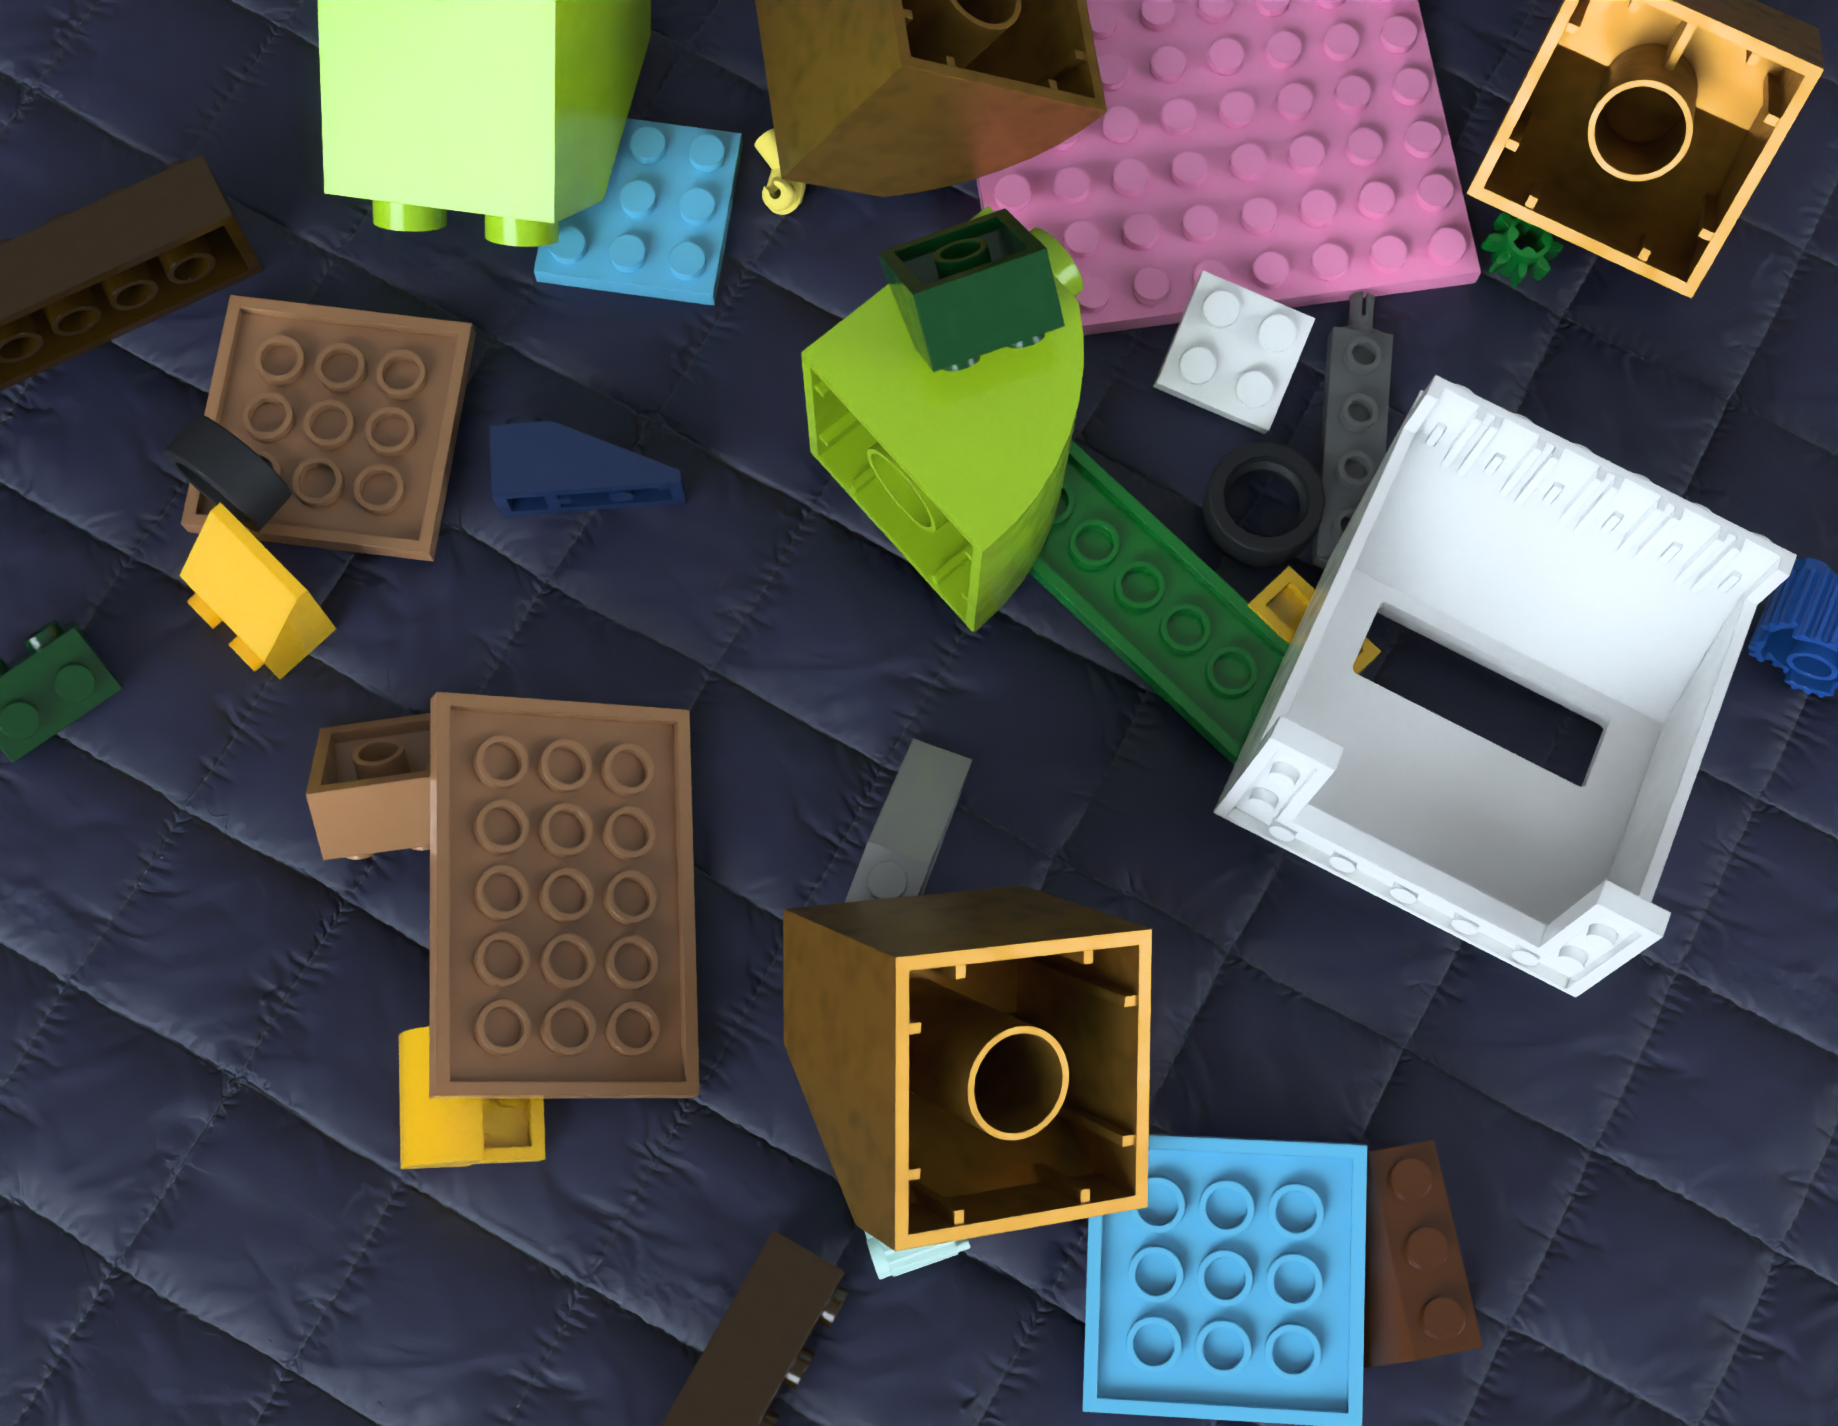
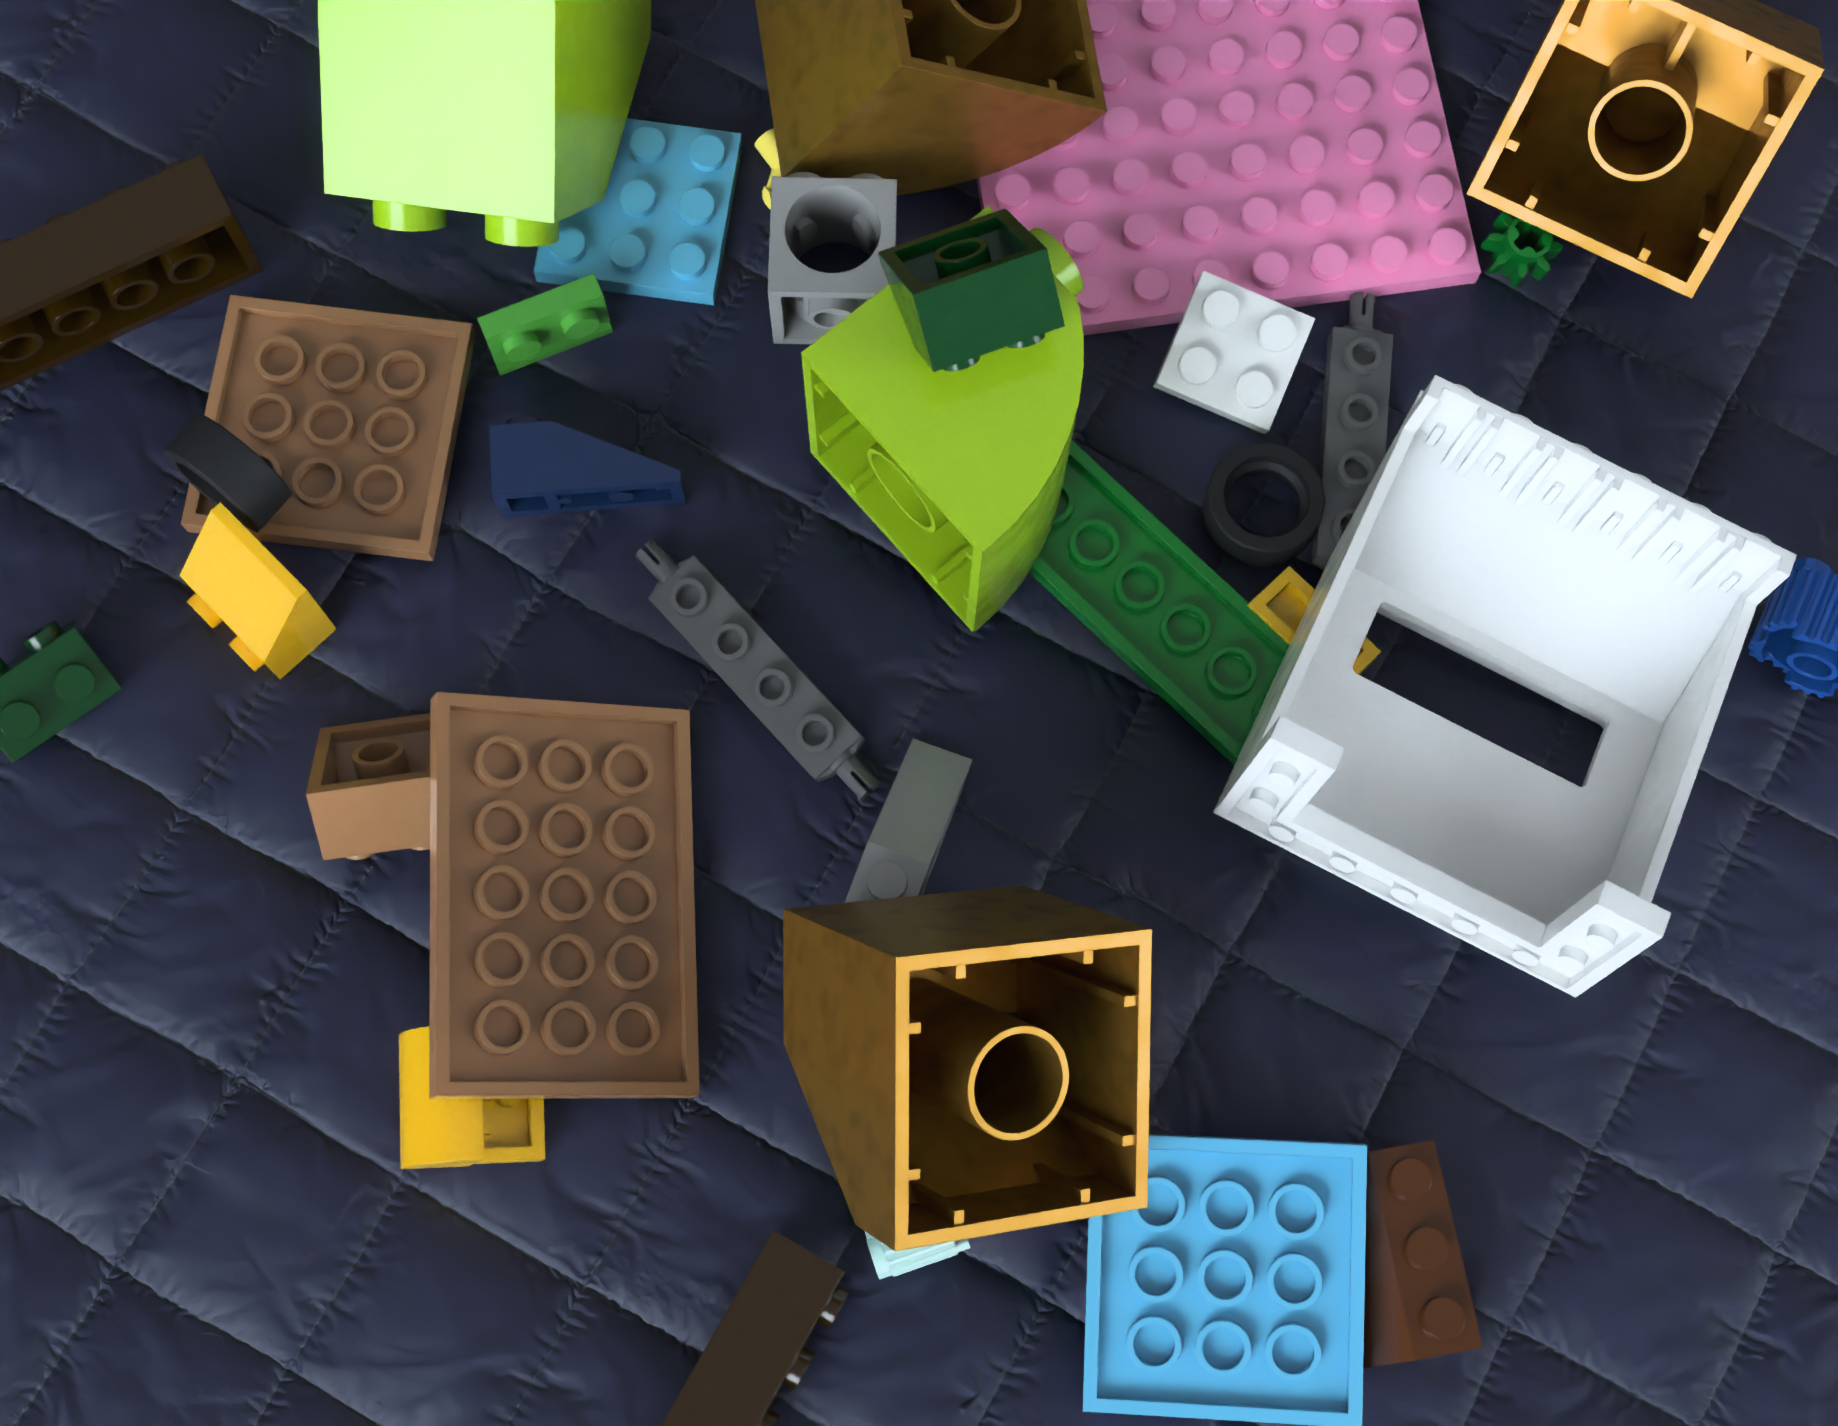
(546, 324): none -> bright green plate
(757, 669): none -> dark grey plate
(817, 212): none -> light grey brick

